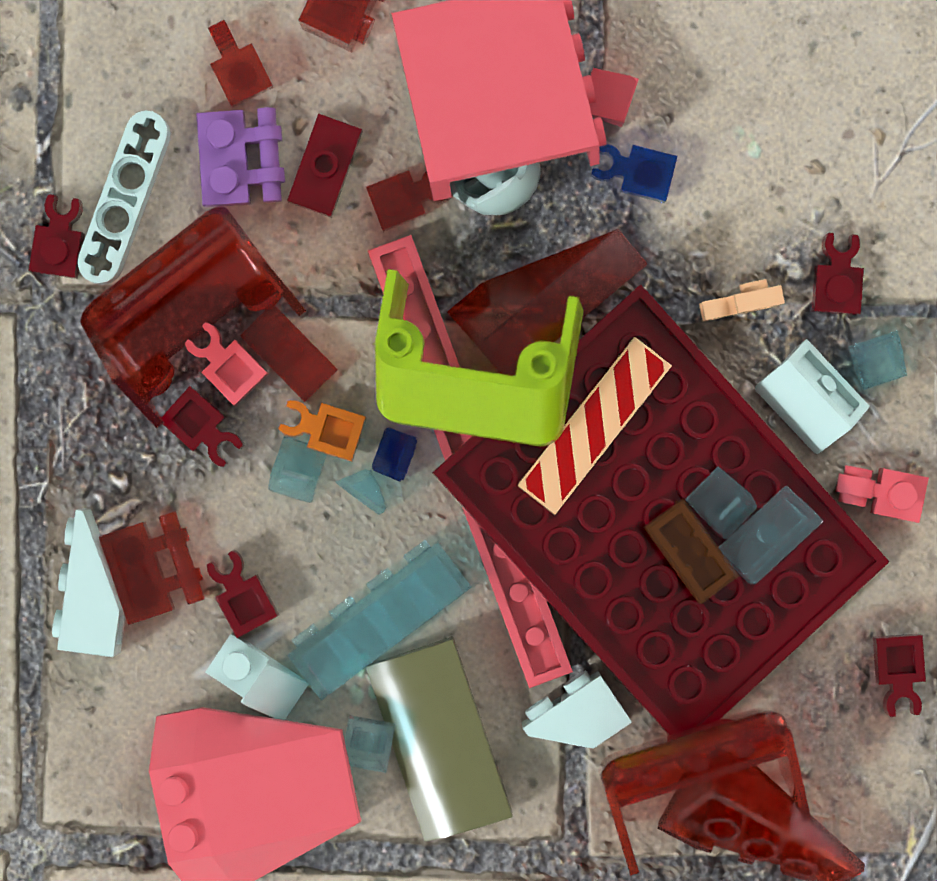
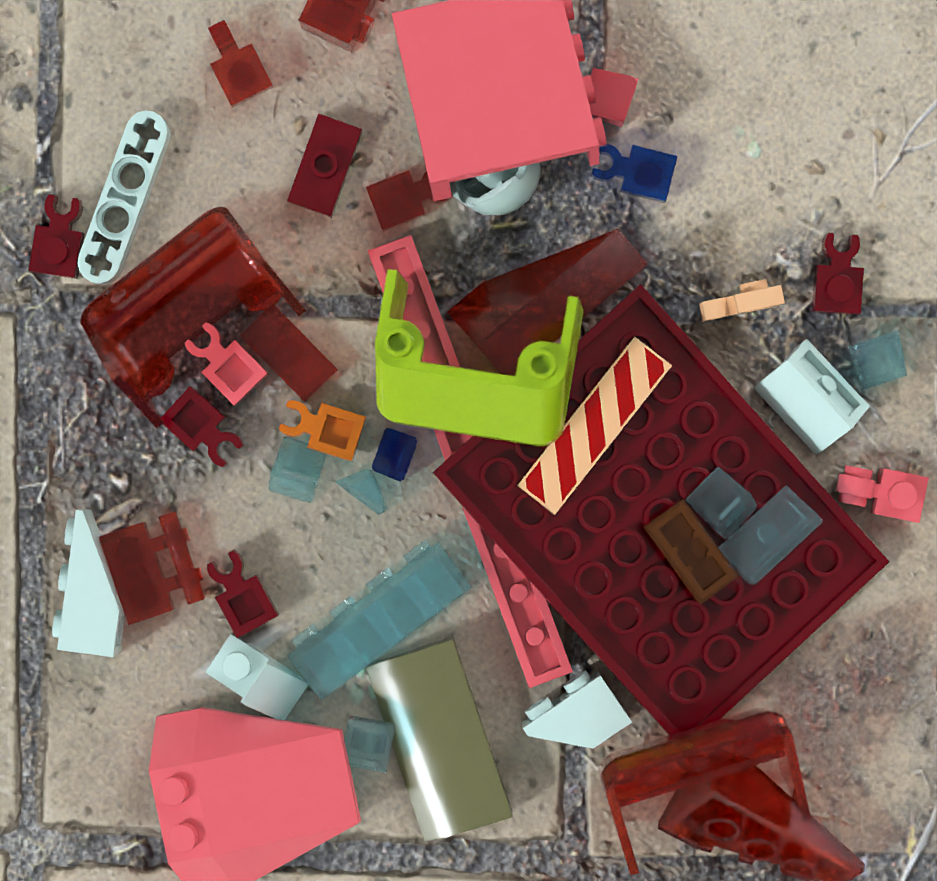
(225, 158): medium lavender plate -> none
(900, 664): dark red plate -> none

